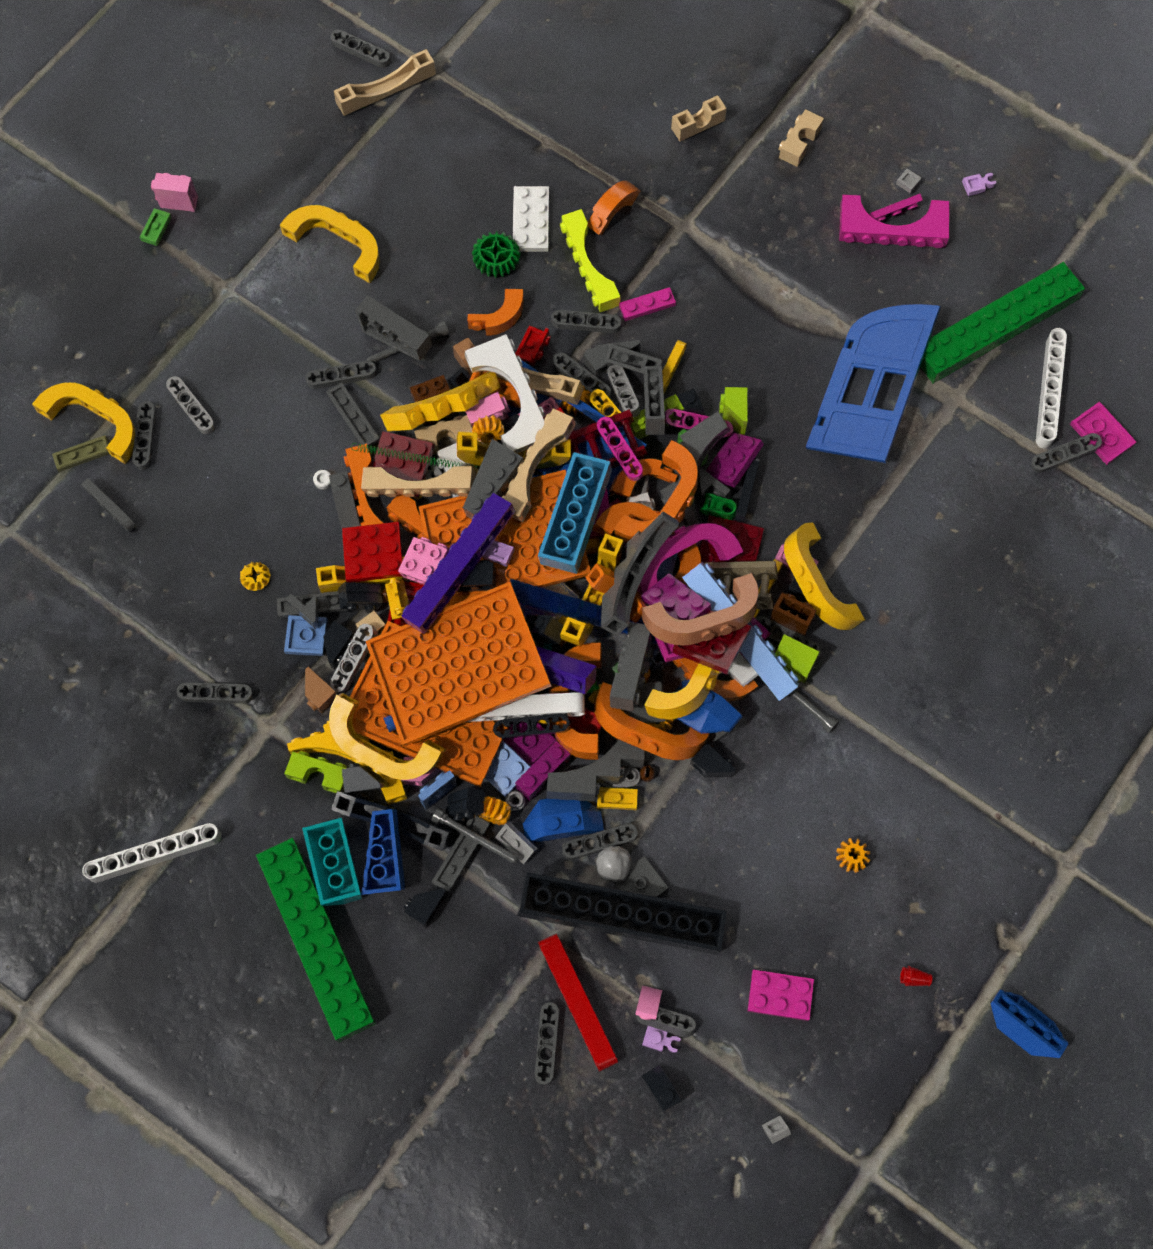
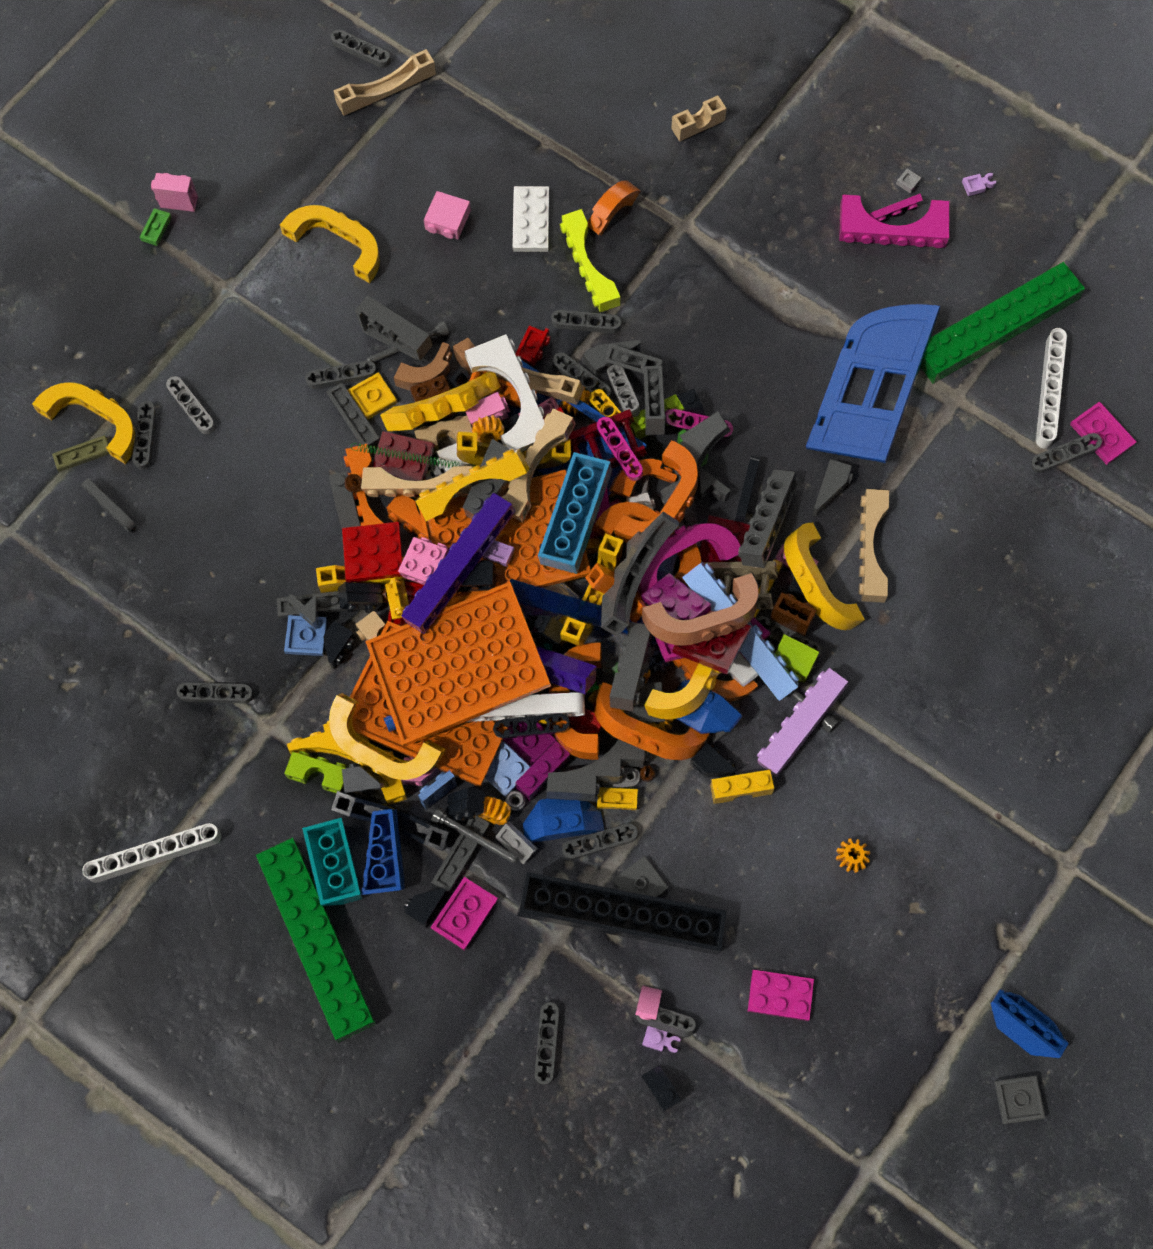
(262, 579): yellow gear -> none
(317, 692): medium nougat slope -> none
(321, 479): white tile -> none
(349, 484): none -> reddish brown plate
(349, 656): light grey beam -> none
(372, 396): none -> yellow tile
(410, 376): none -> medium nougat arch
(447, 215): none -> bright pink brick
(464, 913): none -> dark pink plate
(503, 318): orange arch -> none
(506, 258): green gear -> none
(506, 468): none -> yellow arch
(577, 1002): red beam -> none
(614, 864): light grey hair -> none
(647, 304): dark pink plate -> none
(673, 362): yellow beam -> none
(717, 505): green piece -> none
(731, 787): none -> yellow arch
(734, 408): lime slope -> none
(734, 458): magenta plate -> none
(768, 518): none -> dark grey brick
(776, 1129): light grey plate -> none
(802, 722): none -> lavender brick
(806, 126): tan arch -> none
(833, 484): none -> dark grey slope
(874, 582): none -> tan arch
(914, 977): red cone -> none
(1019, 1100): none -> dark grey plate

